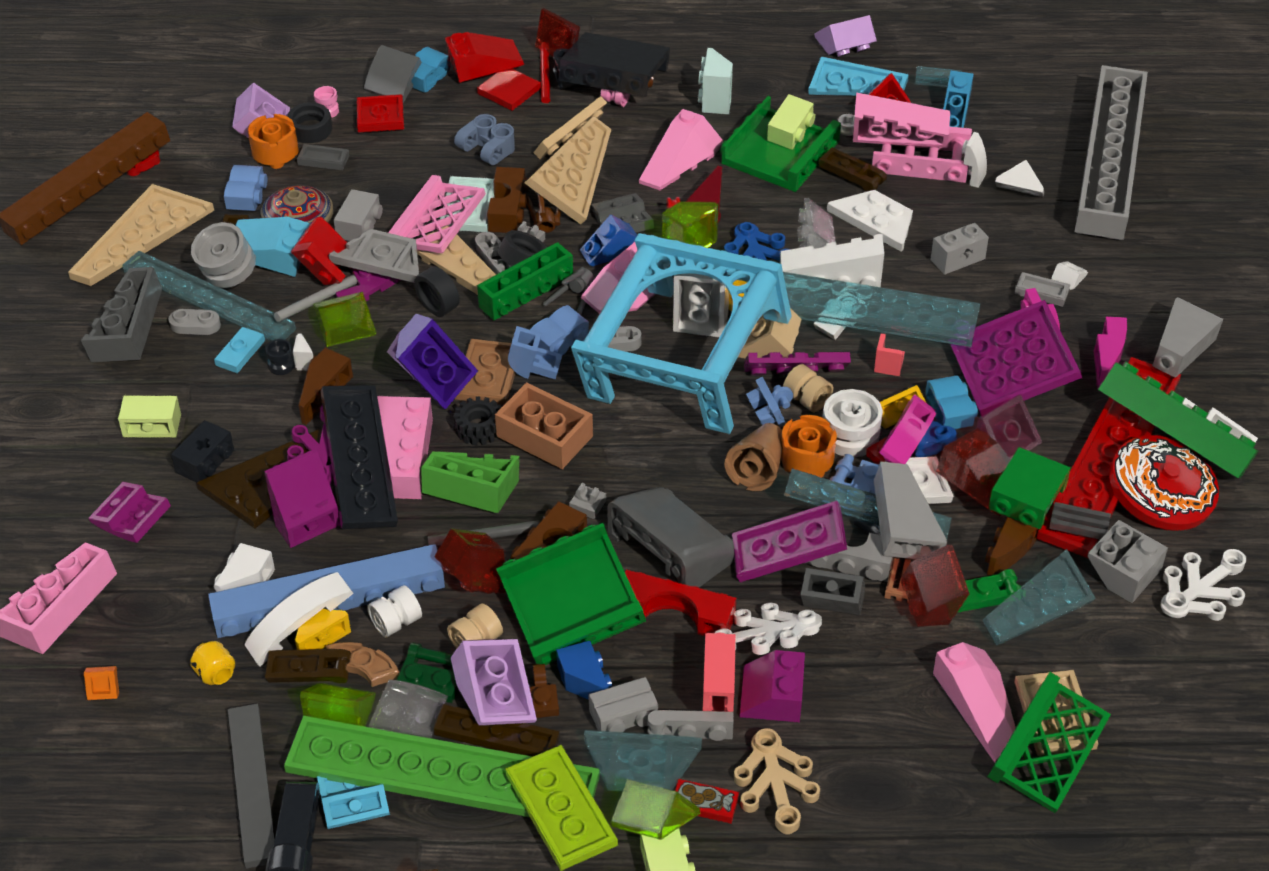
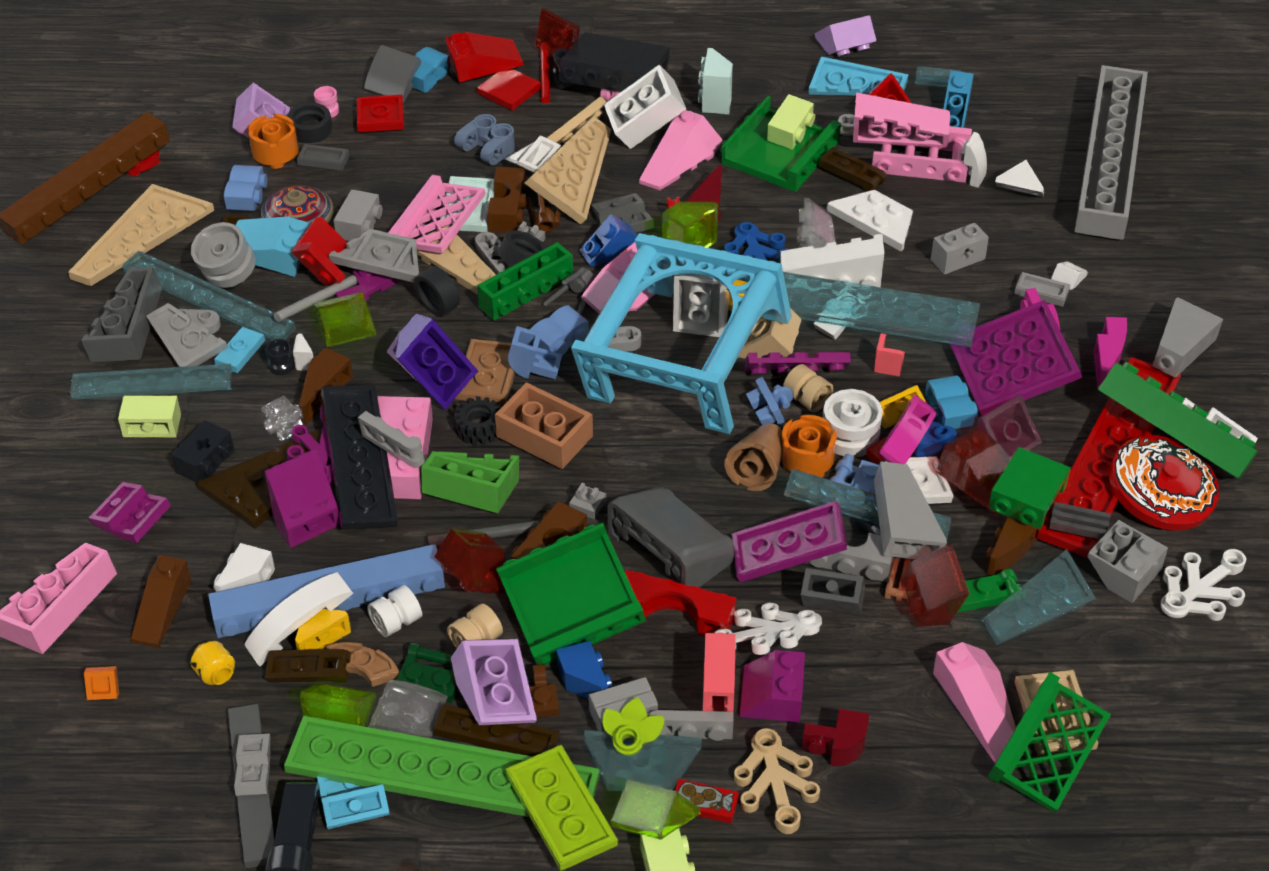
(151, 381): none -> clear light blue plate
(161, 600): none -> reddish brown slope
(184, 338): none -> light grey wing
(252, 764): none -> light grey slope
(281, 417): none -> clear brick
(391, 439): none -> light grey plate
(534, 154): none -> white slope
(634, 724): none -> lime plate
(644, 106): none -> white brick
(843, 743): none -> dark red brick

